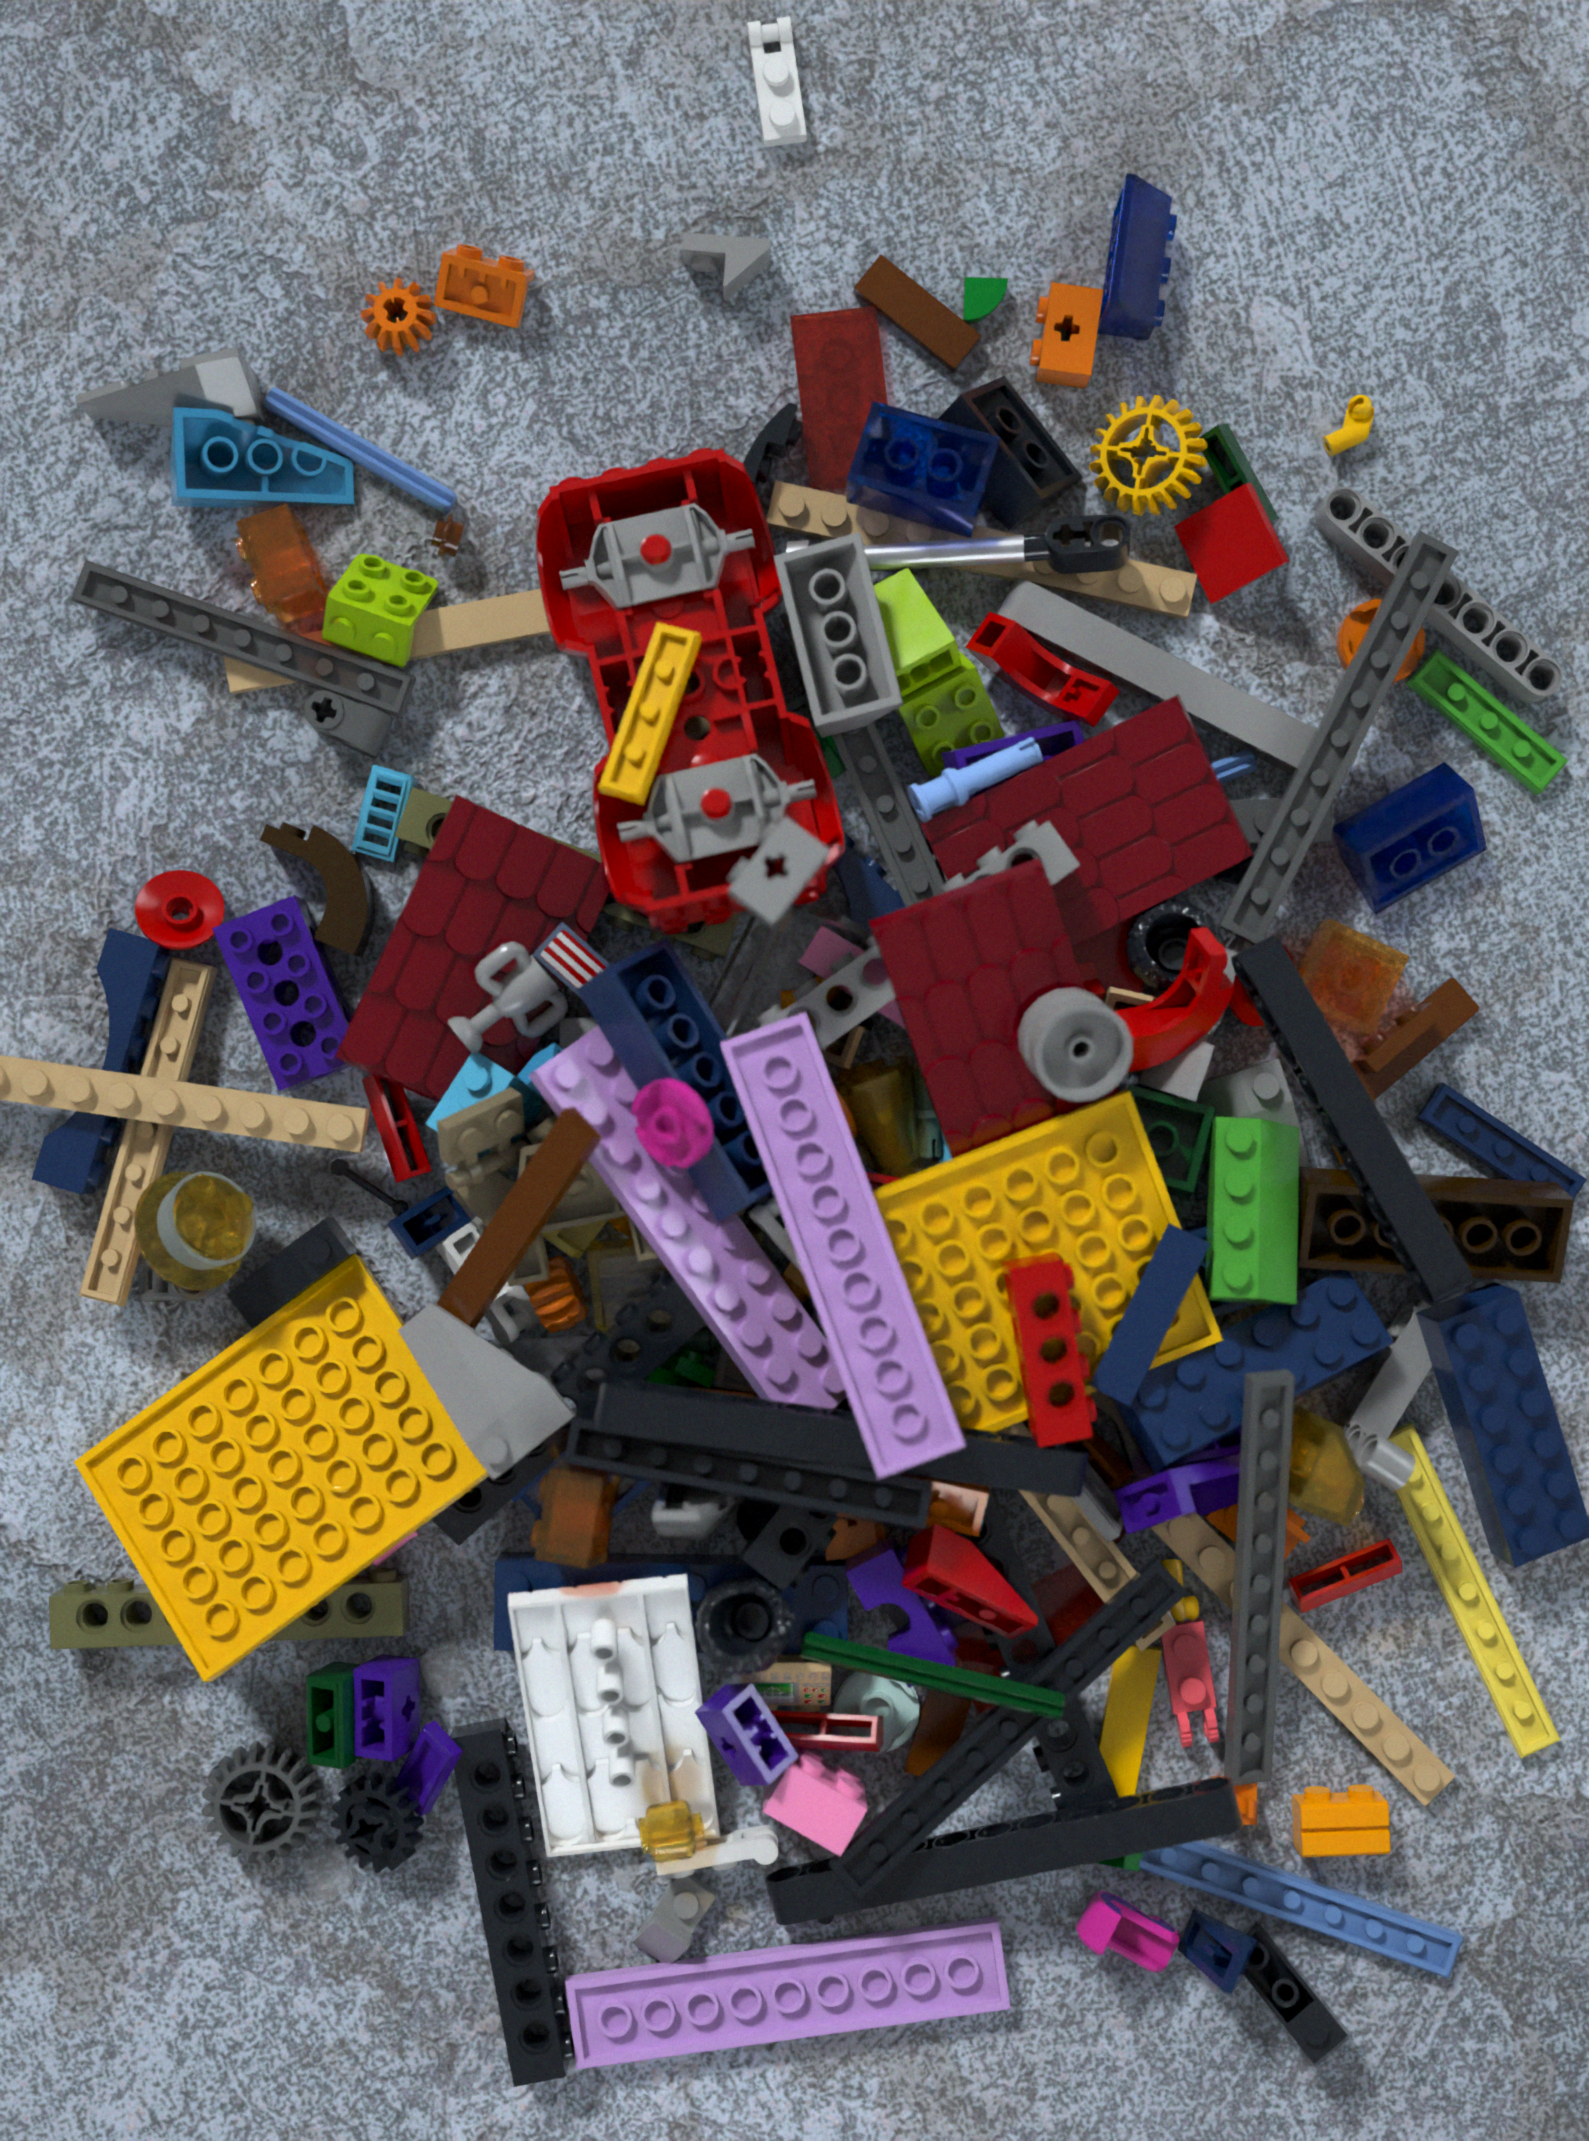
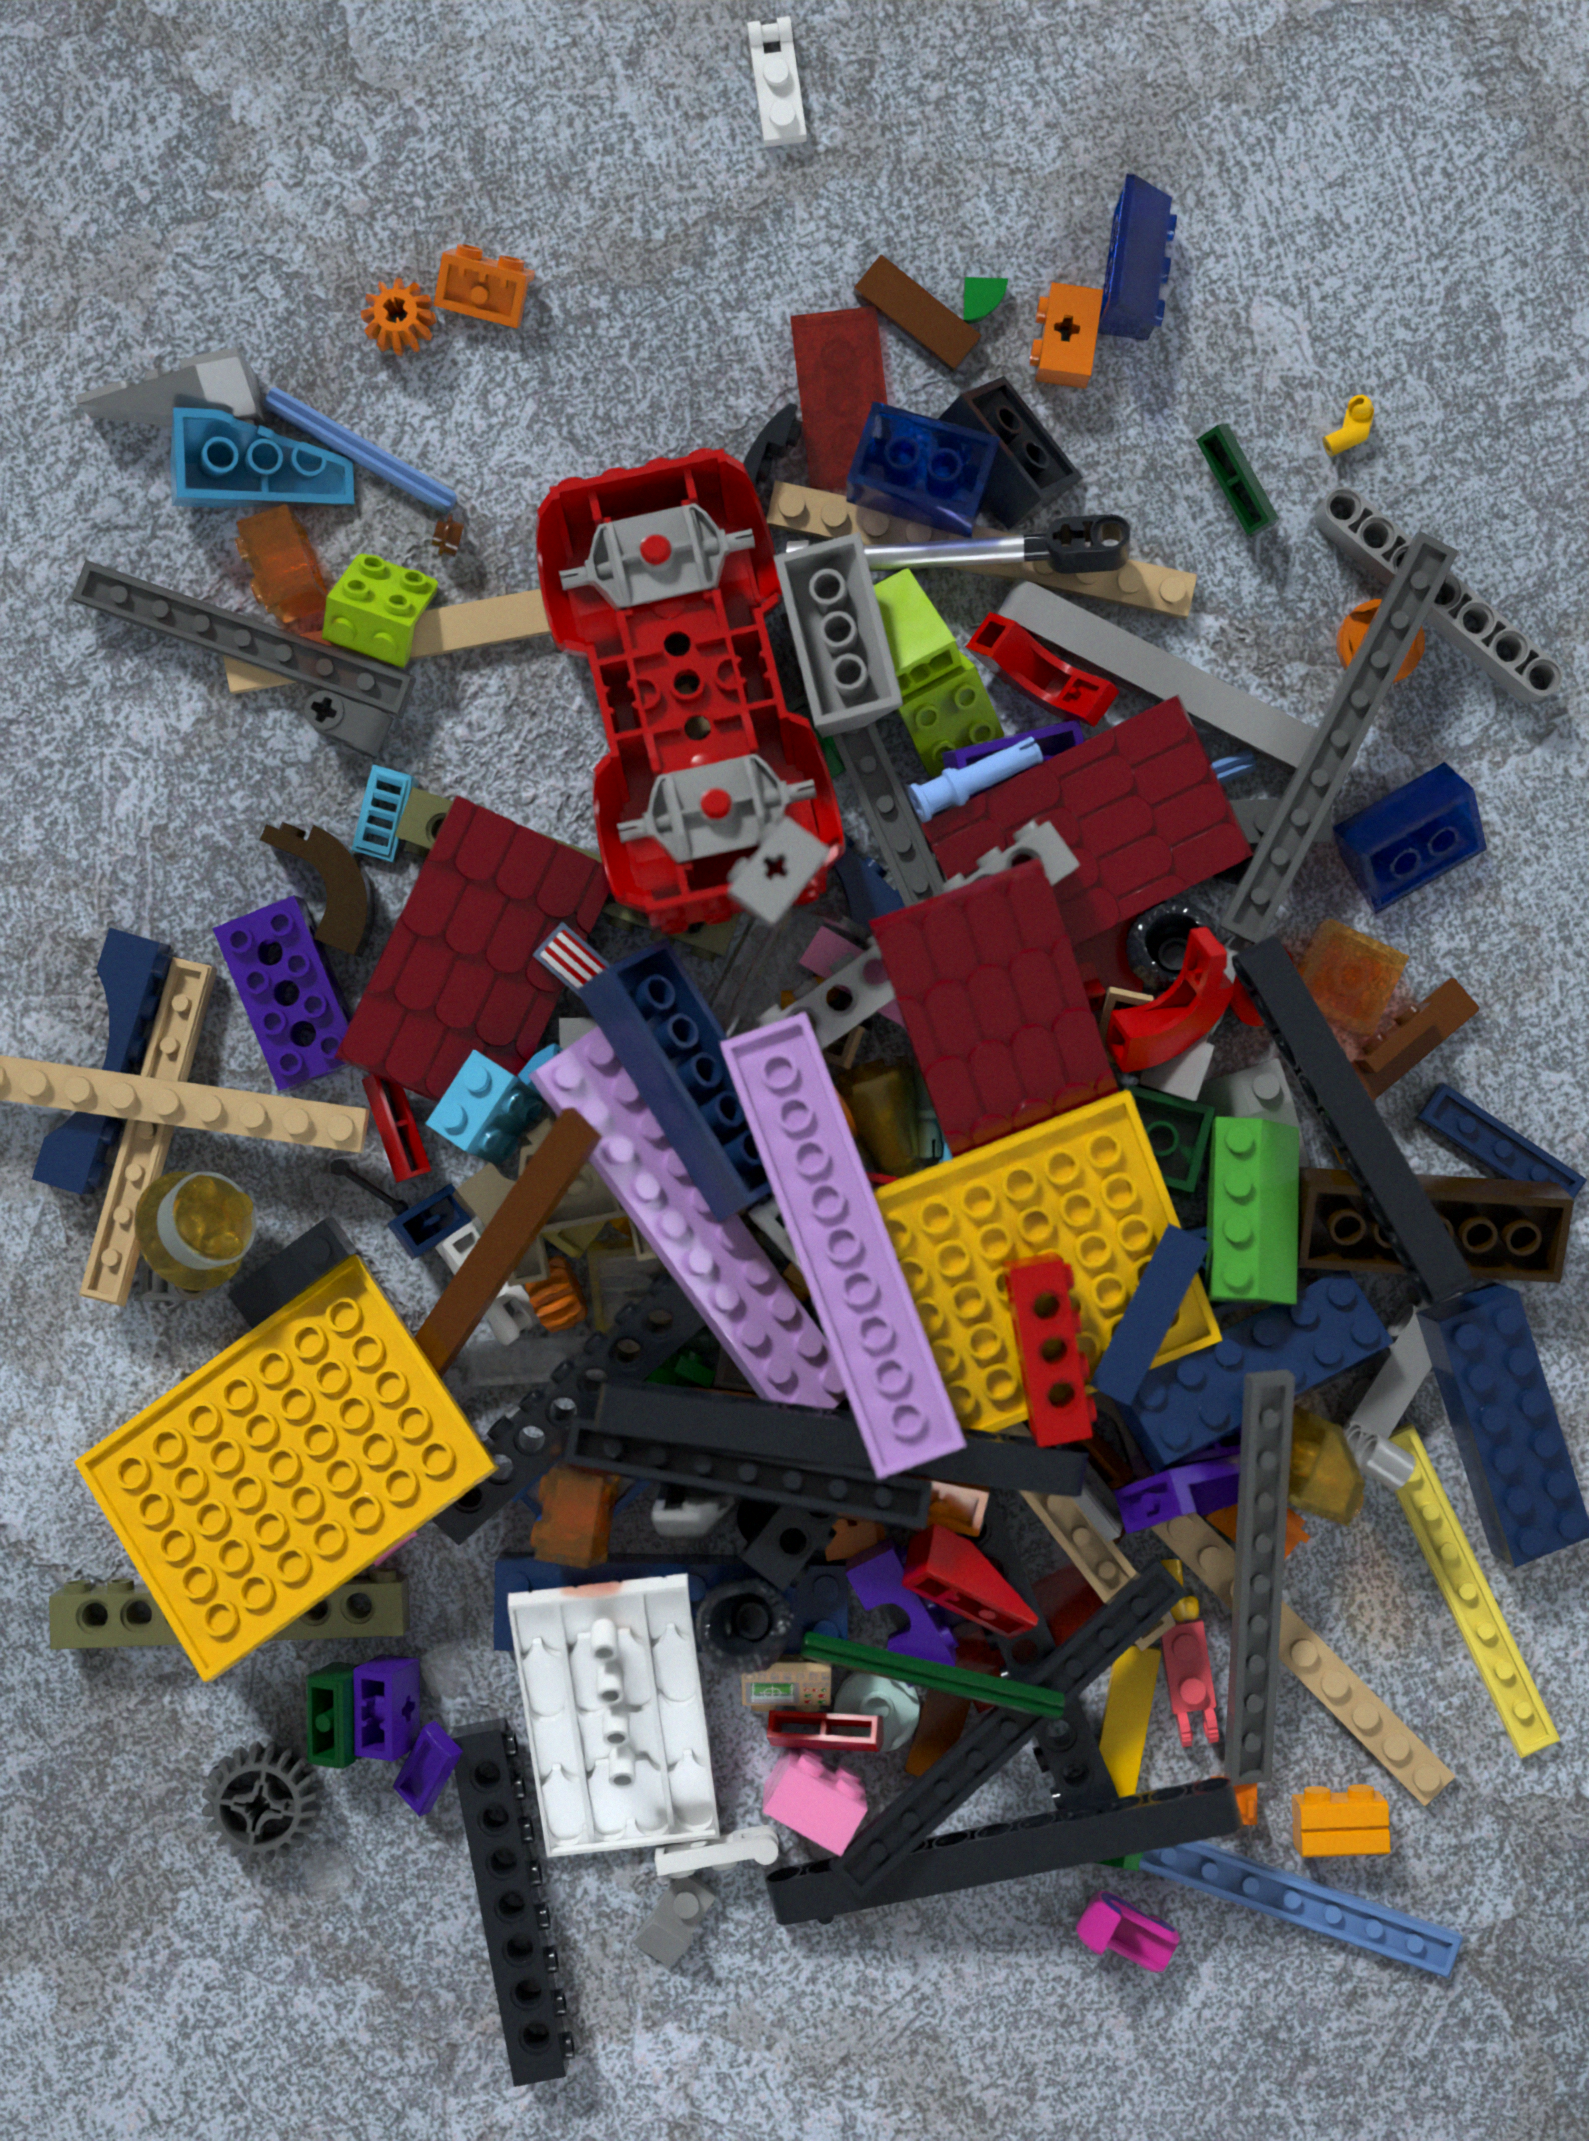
(179, 893): red dish -> none
(377, 1822): black gear -> none
(478, 1128): dark tan plate -> none
(487, 1394): light grey wedge -> none
(514, 996): light grey piece -> none
(650, 713): yellow tile -> none
(670, 1831): clear yellow head -> none
(672, 1123): dark pink tile -> none
(738, 256): light grey slope -> none
(746, 1734): dark purple brick -> none
(787, 1992): lavender plate -> none
(1075, 1044): light grey wheel -> none
(1150, 420): yellow gear -> none
(1217, 1949): dark blue slope -> none
(1231, 543): red tile -> none
(1294, 1999): black slope -> none
(1347, 1584): red piece -> none
(1486, 722): bright green tile -> none

